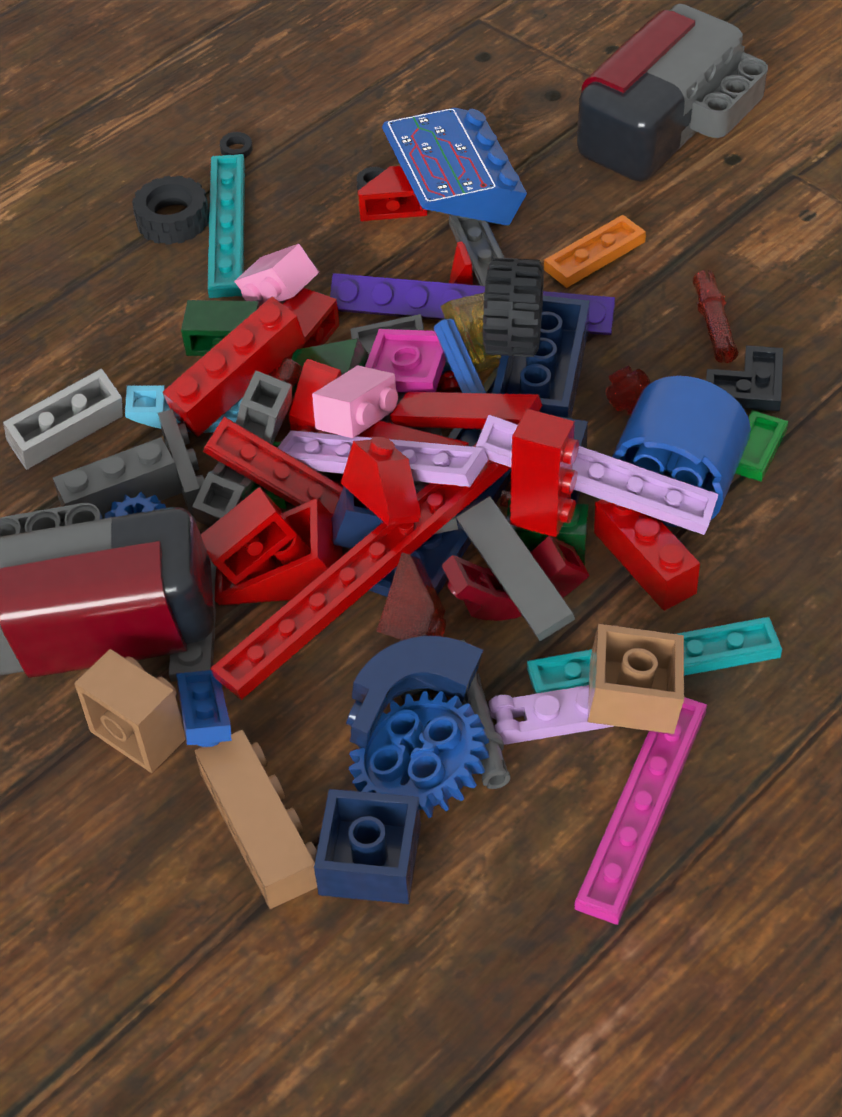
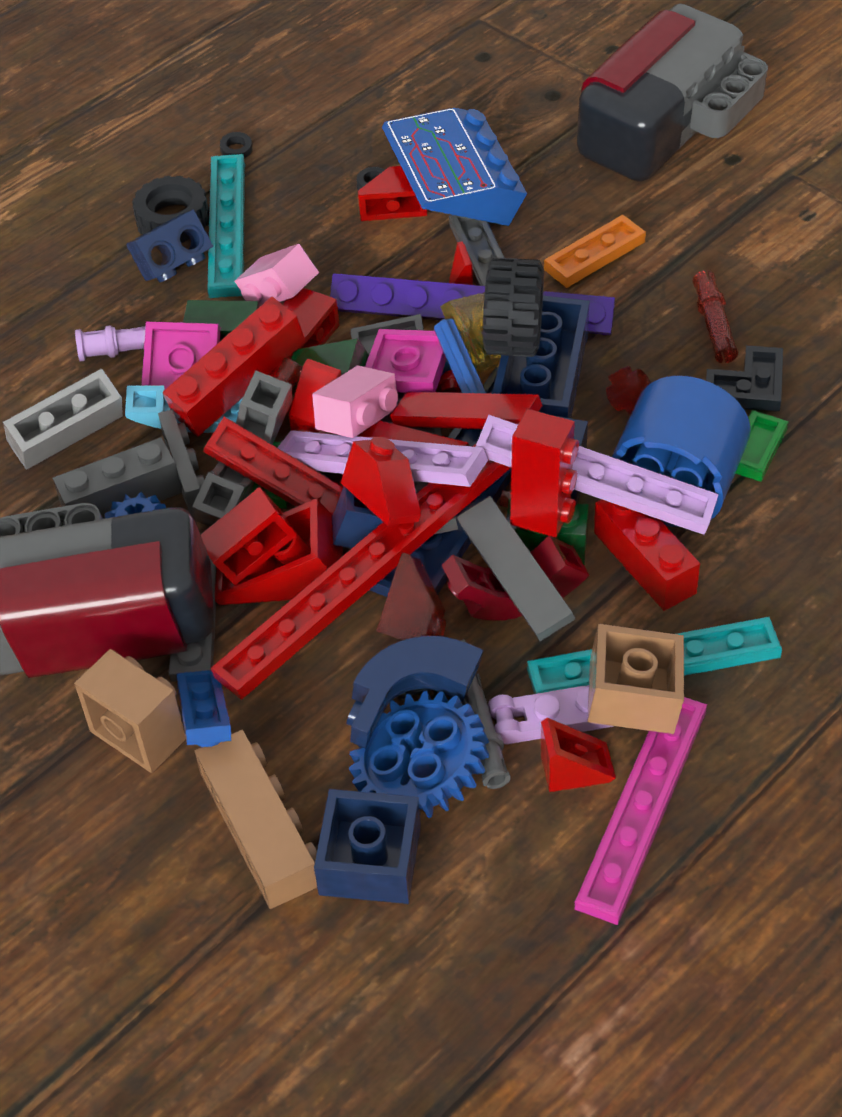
(109, 341): none -> lavender pin
(167, 241): none -> dark blue brick
(174, 348): none -> dark pink plate
(573, 757): none -> red slope

